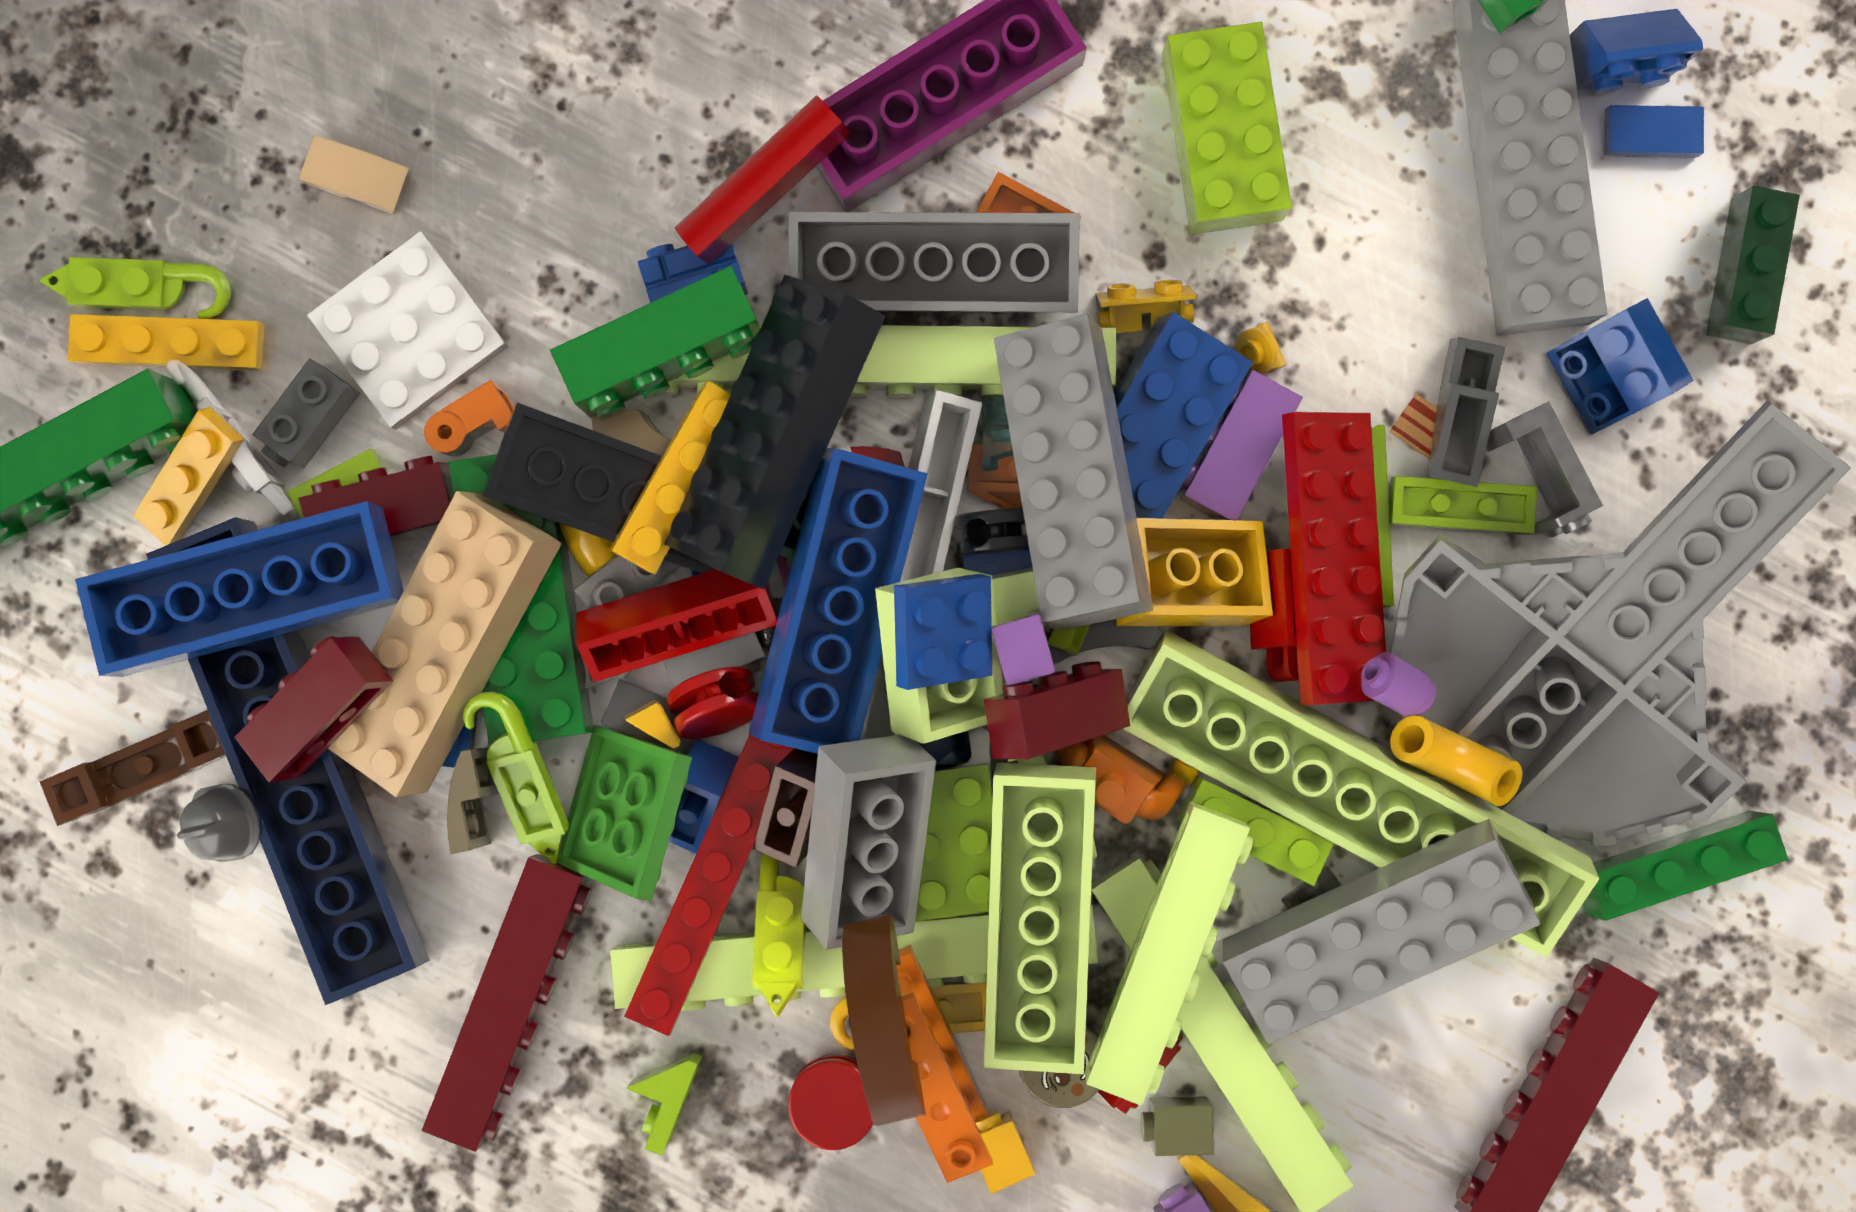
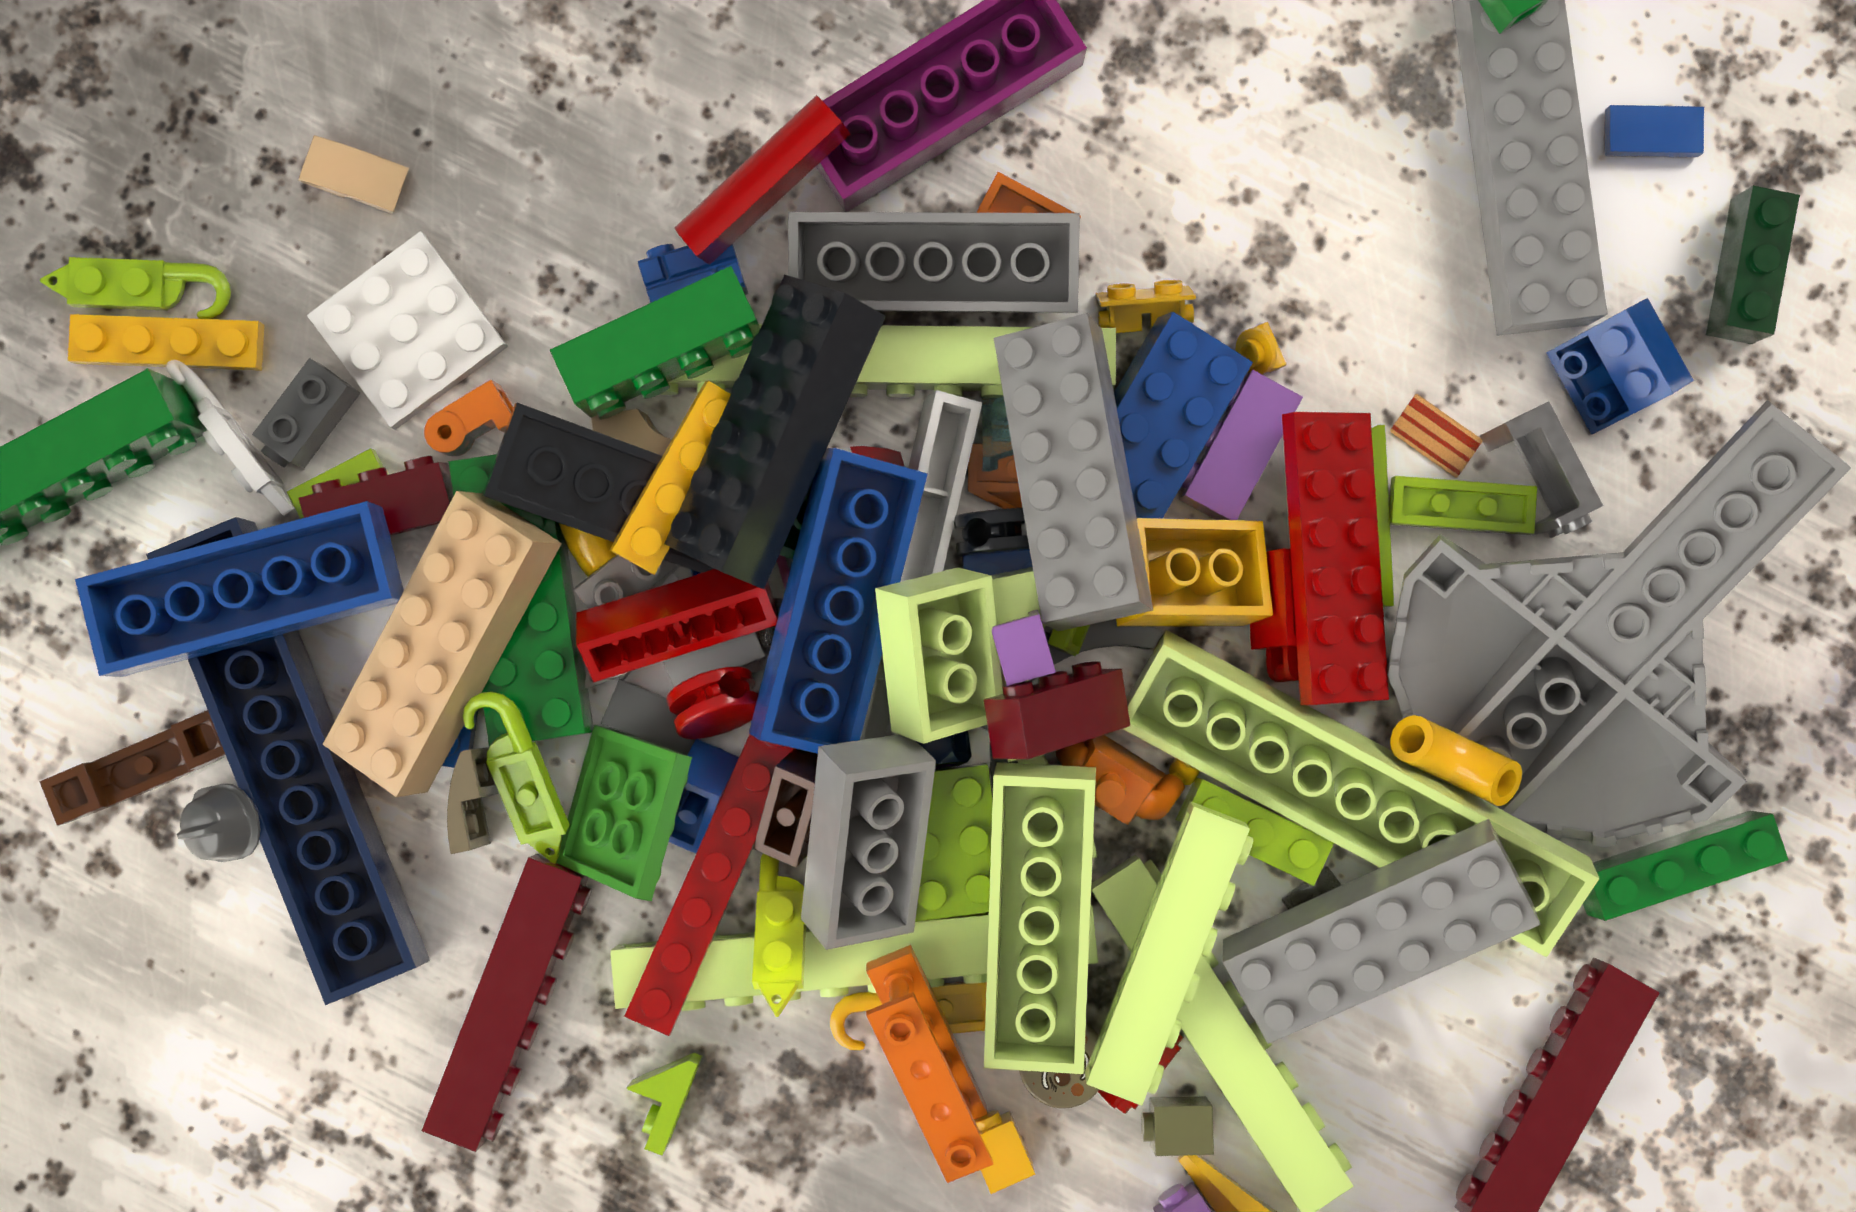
(188, 476): yellow plate -> none
(313, 707): dark red brick -> none
(654, 721): yellow slope -> none
(829, 1103): red head -> none
(879, 1021): reddish brown slope -> none
(943, 631): blue plate -> none
(1226, 128): lime brick -> none
(1397, 685): medium lavender brick -> none
(1465, 410): dark grey slope -> none
(1632, 50): blue slope -> none

